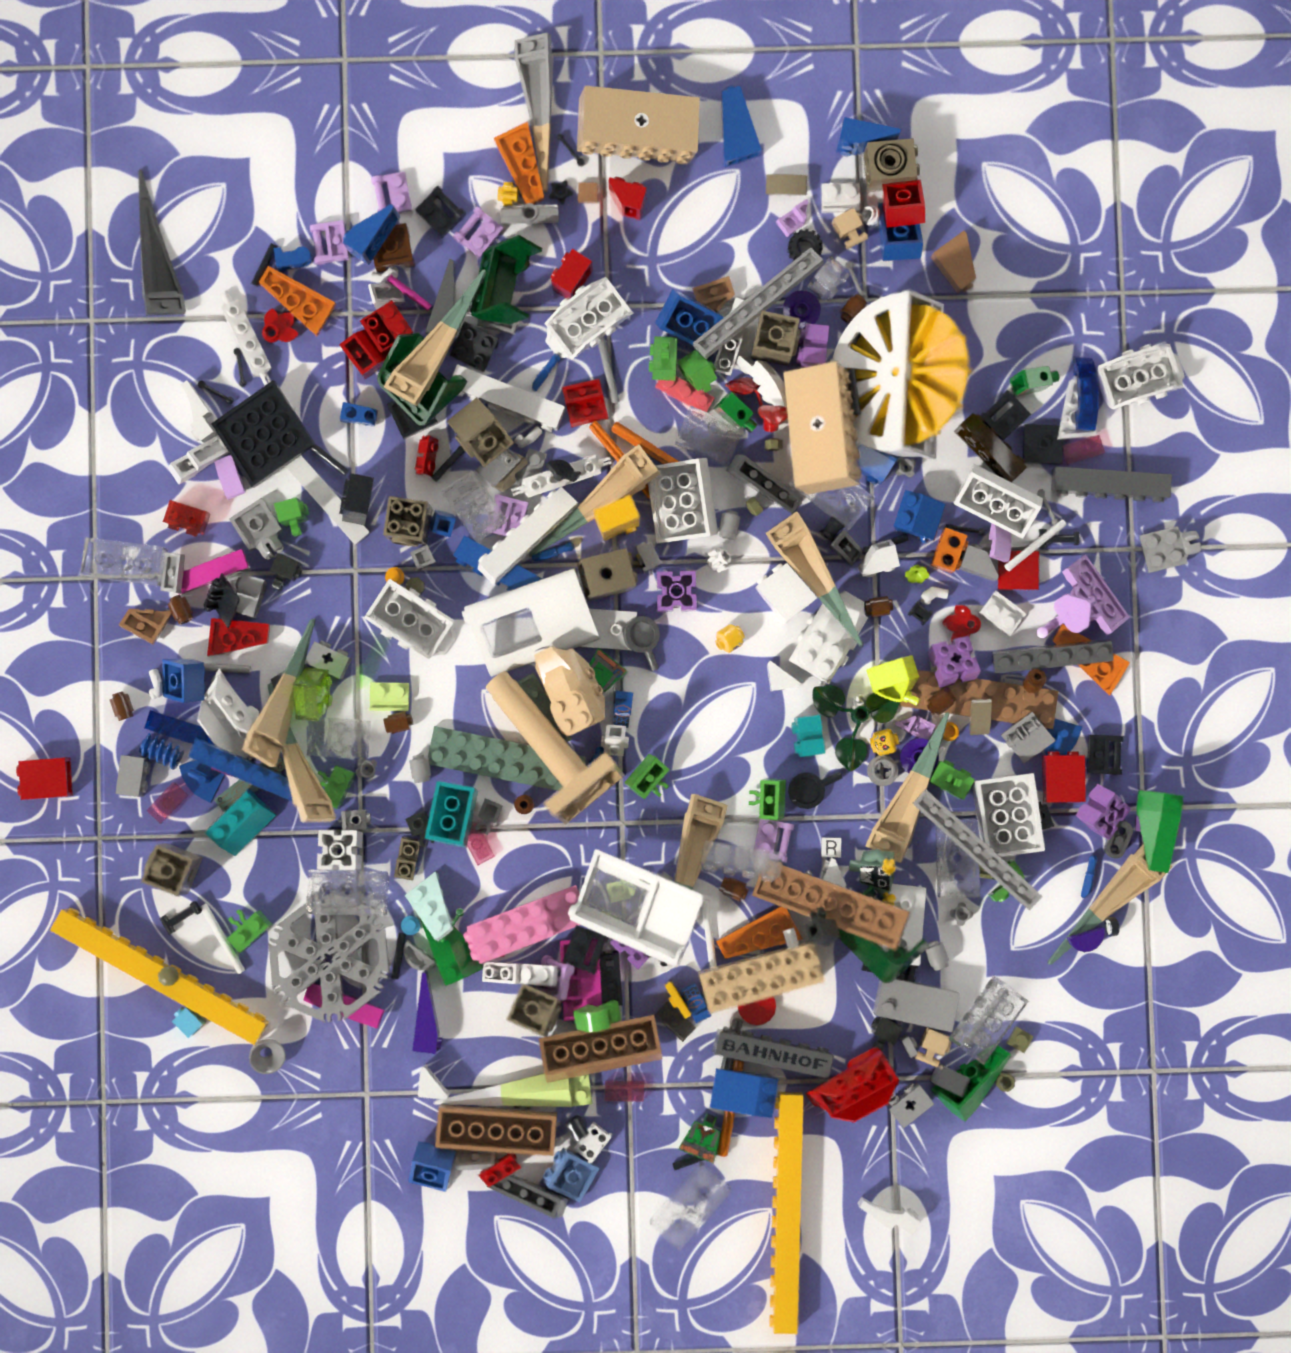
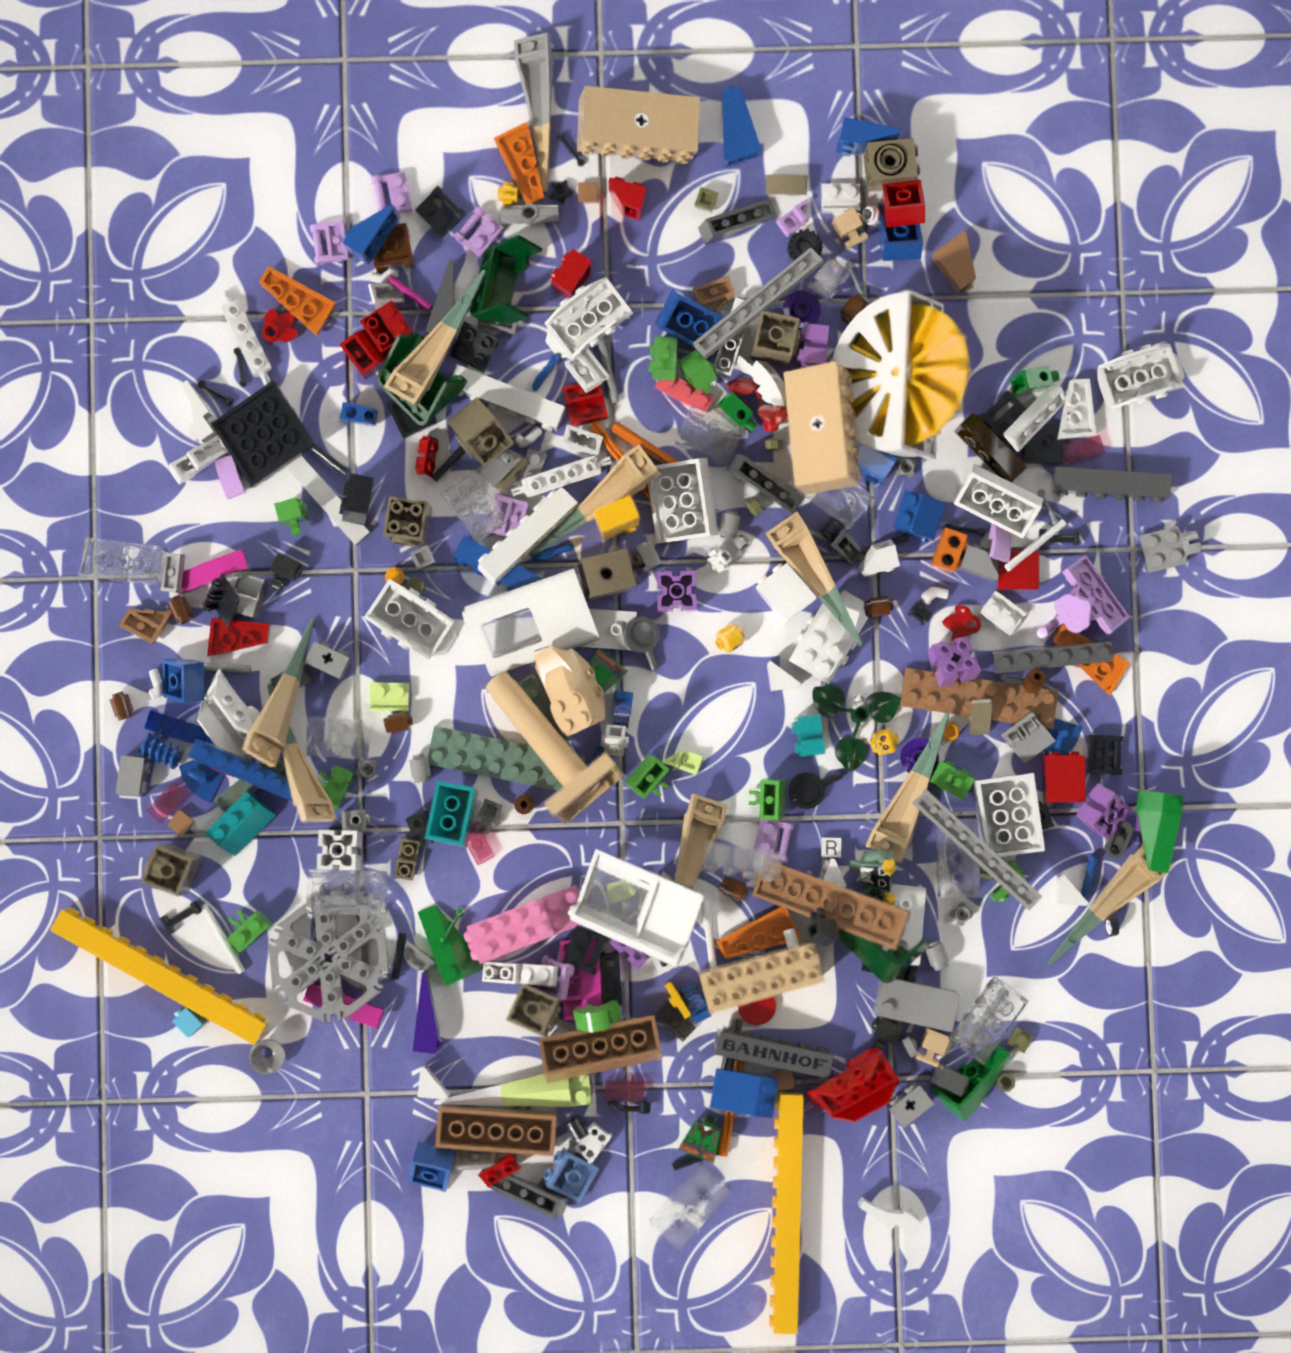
(44, 778): red brick -> none
(159, 281): dark grey plate -> none
(168, 976): olive tile -> none
(181, 822): none -> medium nougat tile
(186, 518): clear red brick -> none
(258, 529): light grey plate -> none
(264, 264): black piece -> none
(292, 259): blue leg -> none
(312, 694): clear neon green piece -> none
(410, 925): dark azure plate -> none
(430, 906): light aqua wing -> none
(442, 523): blue brick -> none
(562, 470): black piece -> none
(582, 440): none -> white slope
(587, 370): none -> white plate
(643, 1107): none -> black piece
(685, 761): none -> yellowish green slope
(706, 199): none -> olive plate
(736, 221): none -> dark grey slope
(741, 542): none -> light grey hinge
(785, 1079): none -> medium nougat tile
(854, 395): black piece -> none
(877, 778): light grey gear -> none
(895, 680): neon yellow piece -> none
(917, 574): lime plant -> none
(917, 727): lavender slope -> none
(941, 701): reddish brown brick -> none
(1035, 417): none -> white slope
(1066, 893): none -> white slope
(1087, 394): clear blue slope -> none
(1087, 940): dark purple tile -> none

